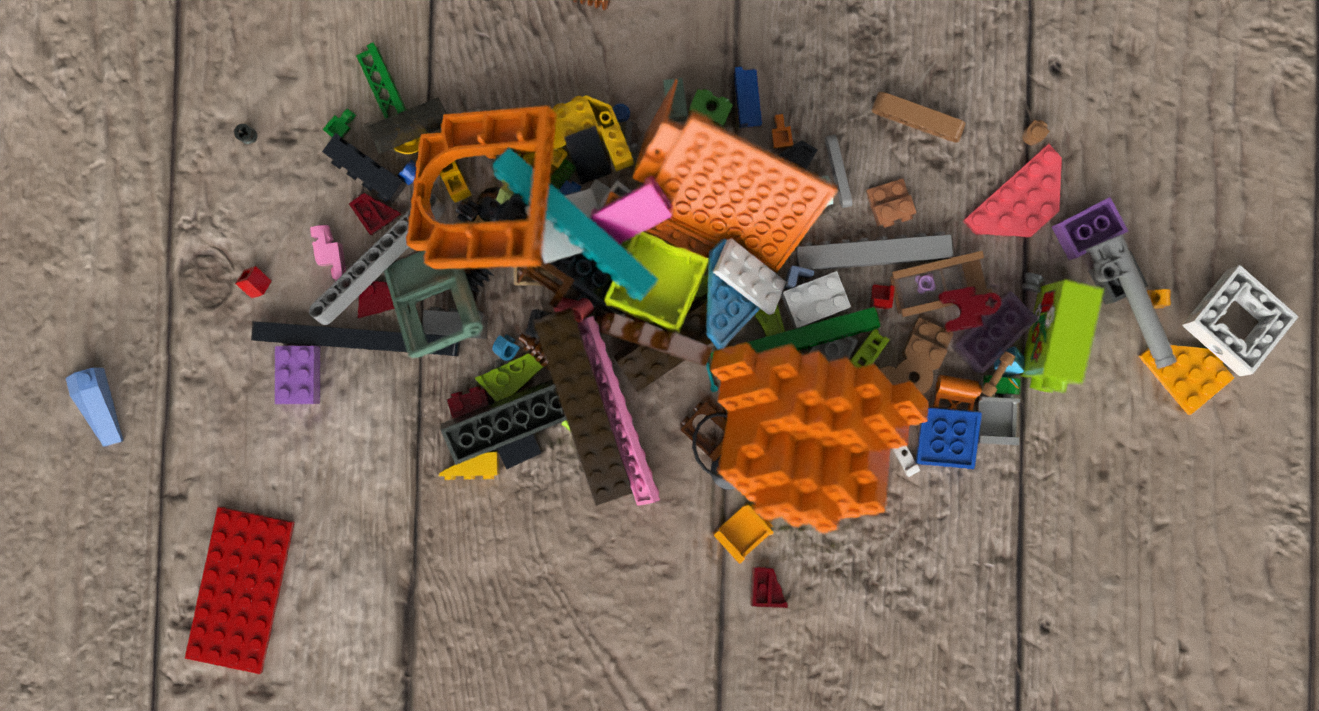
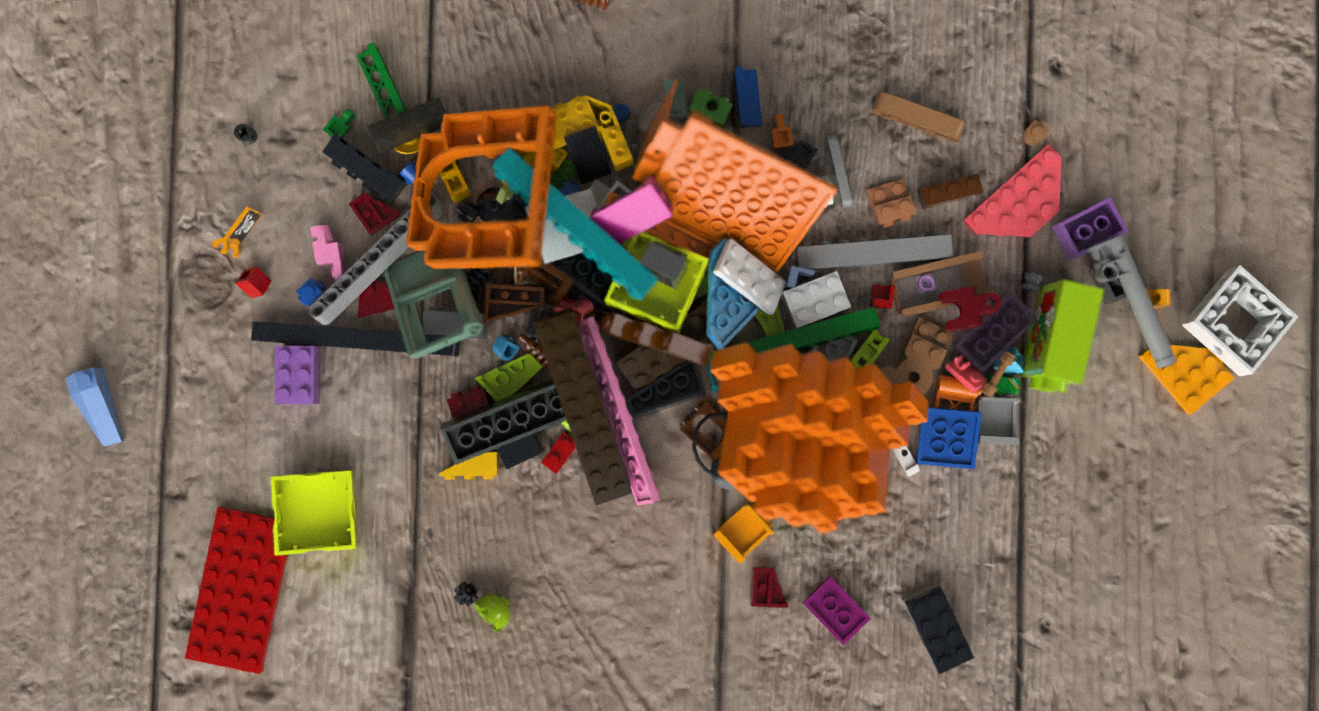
(238, 231): none -> flag
(310, 291): none -> blue brick
(314, 512): none -> neon yellow tile
(465, 594): none -> black gear
(494, 611): none -> lime cylinder
(512, 300): none -> reddish brown wedge
(559, 453): none -> red plate
(664, 264): none -> dark grey brick
(669, 390): none -> black wedge
(836, 610): none -> magenta plate
(937, 628): none -> black piece
(950, 191): none -> reddish brown brick
(966, 374): none -> coral plate

